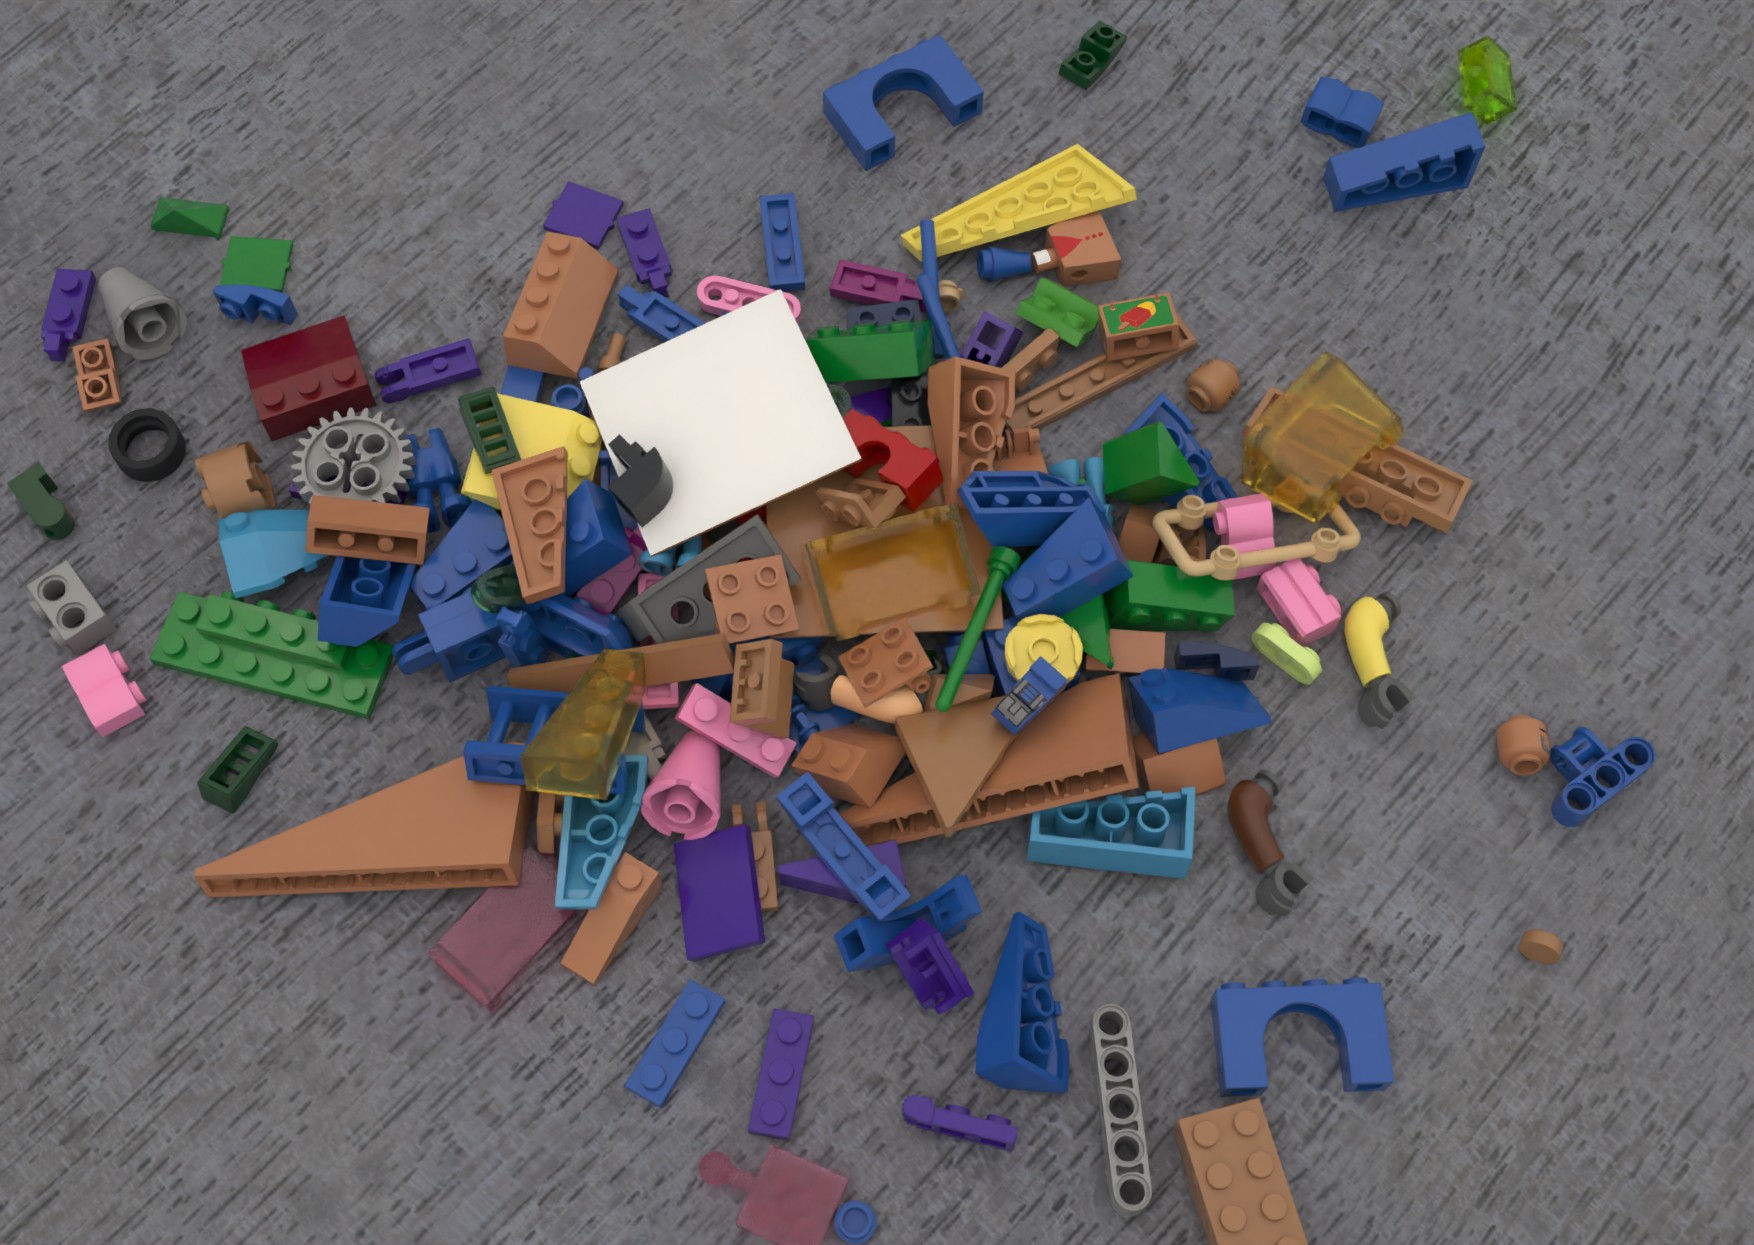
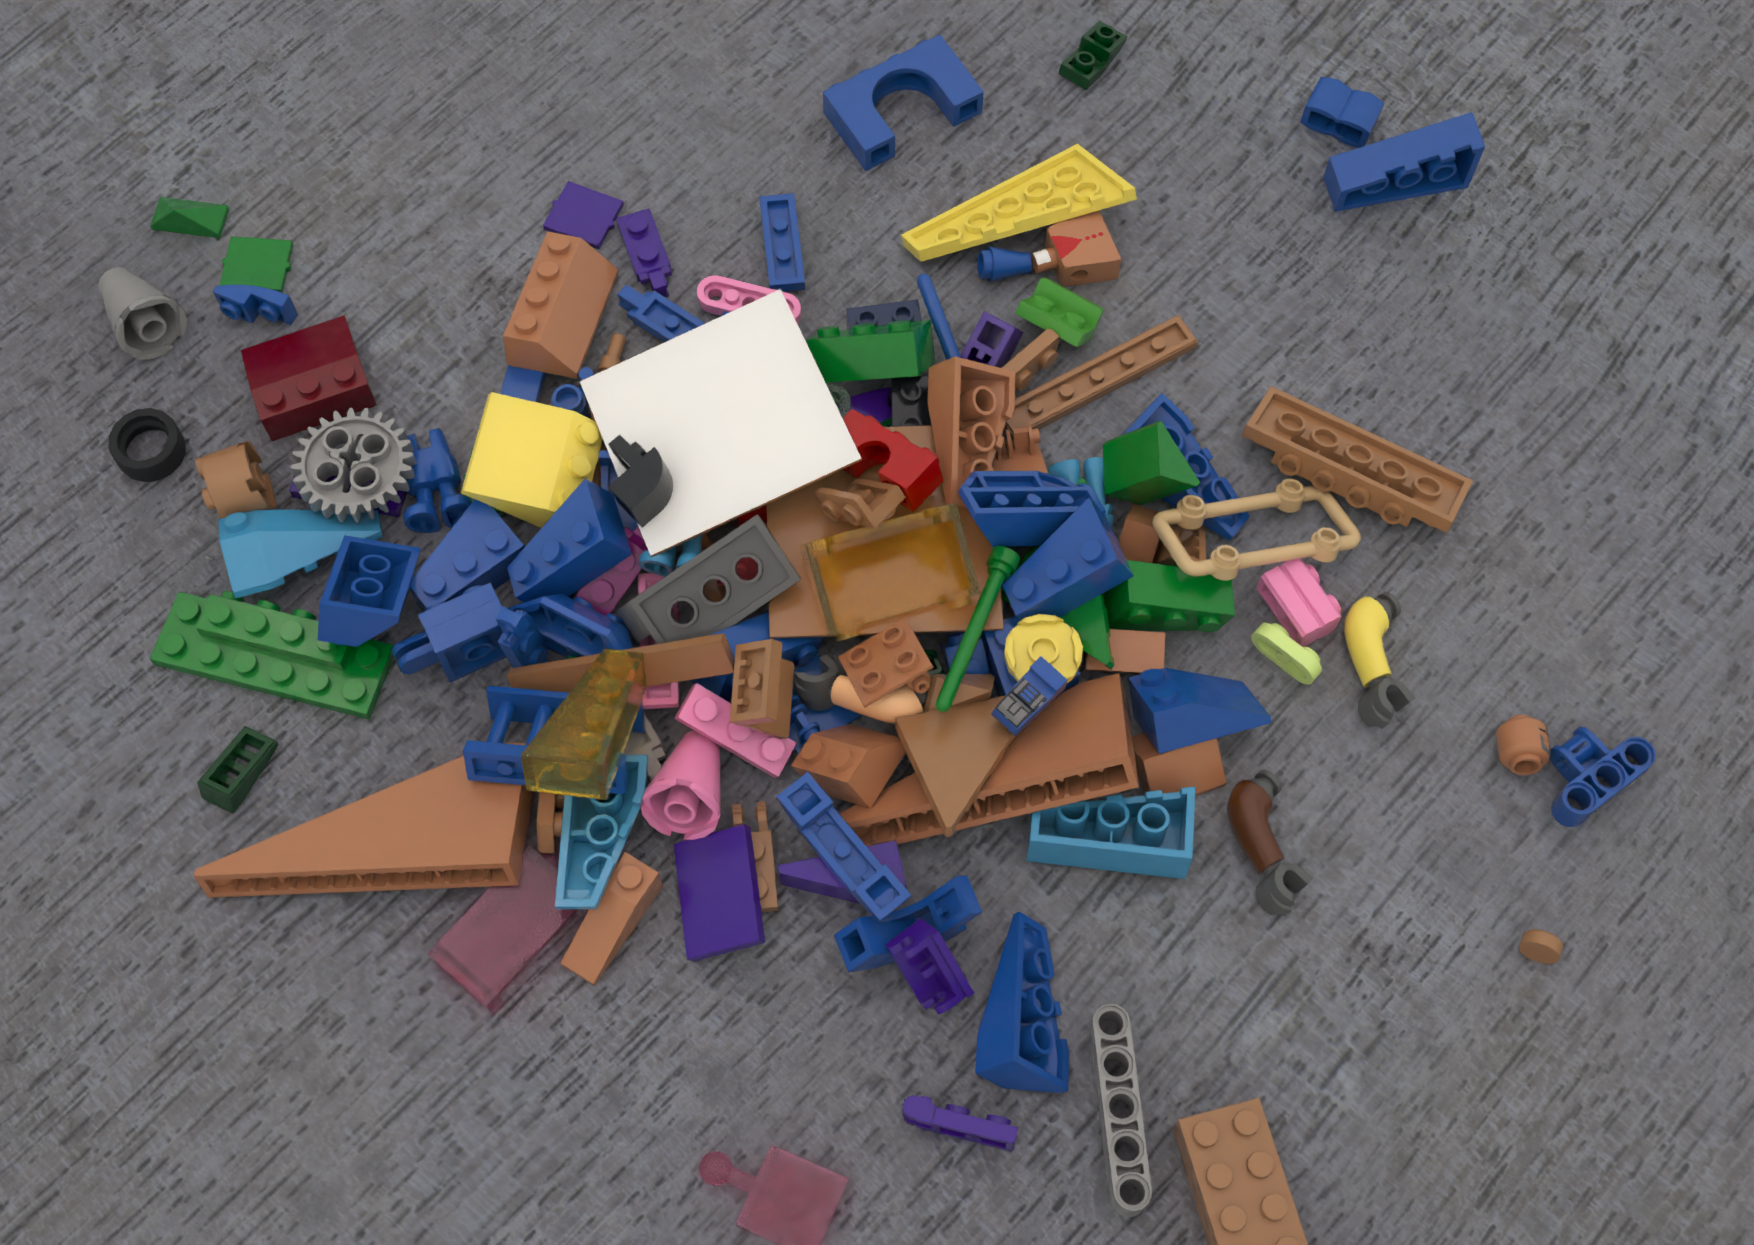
(49, 513): dark green leg -> none
(66, 311): dark purple hinge -> none
(72, 607): light grey brick -> none
(97, 375): nougat slope -> none
(104, 689): bright pink brick -> none
(367, 529): nougat brick -> none
(428, 371): dark purple hinge -> none
(481, 407): dark green slope -> none
(497, 589): clear green plate -> none
(535, 519): nougat wing -> none
(675, 1044): blue plate -> none
(751, 599): nougat hinge -> none
(781, 1074): dark purple plate -> none
(855, 1222): blue plate -> none
(873, 285): magenta hinge -> none
(930, 267): blue bar -> none
(949, 295): tan plate -> none
(1138, 326): brick -> none
(1213, 385): medium nougat head -> none
(1225, 660): dark blue slope -> none
(1247, 527): bright pink brick -> none
(1316, 437): clear yellow windscreen -> none
(1349, 1010): blue arch -> none
(1487, 80): clear neon green brick -> none

